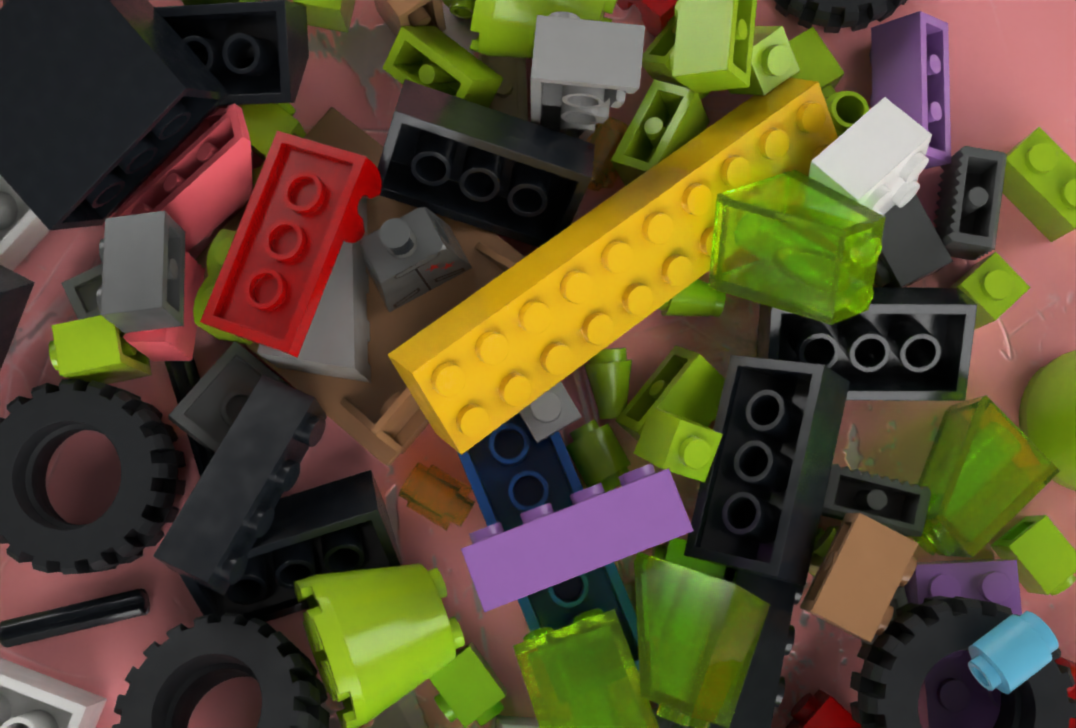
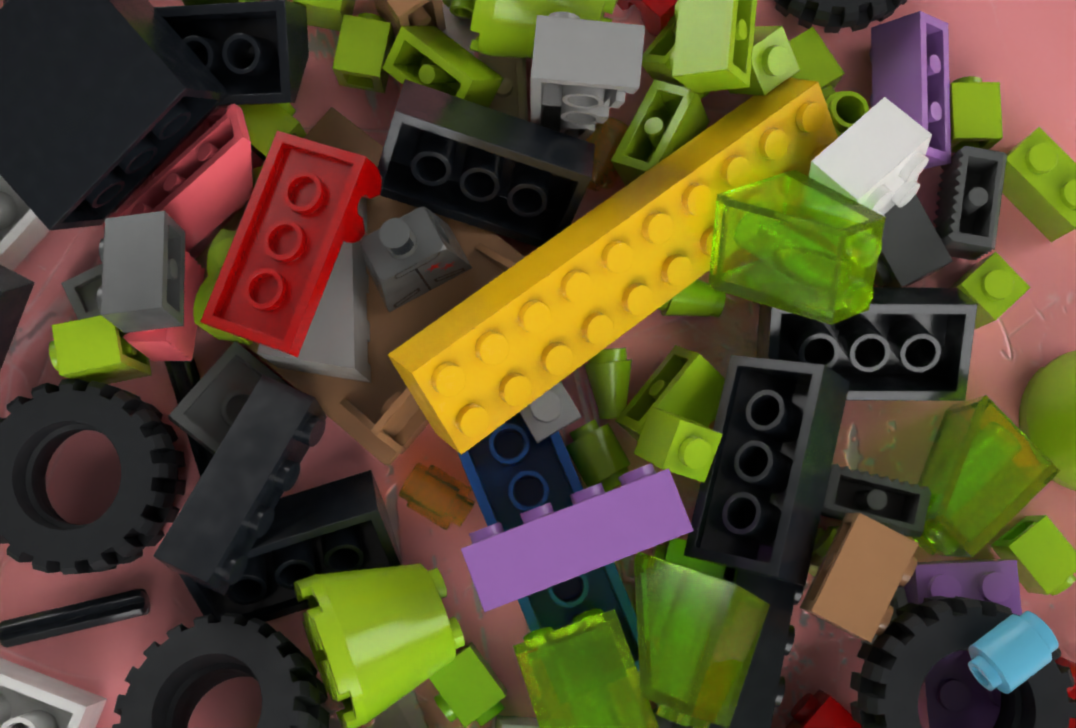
(363, 51): none -> lime brick
(975, 113): none -> lime brick

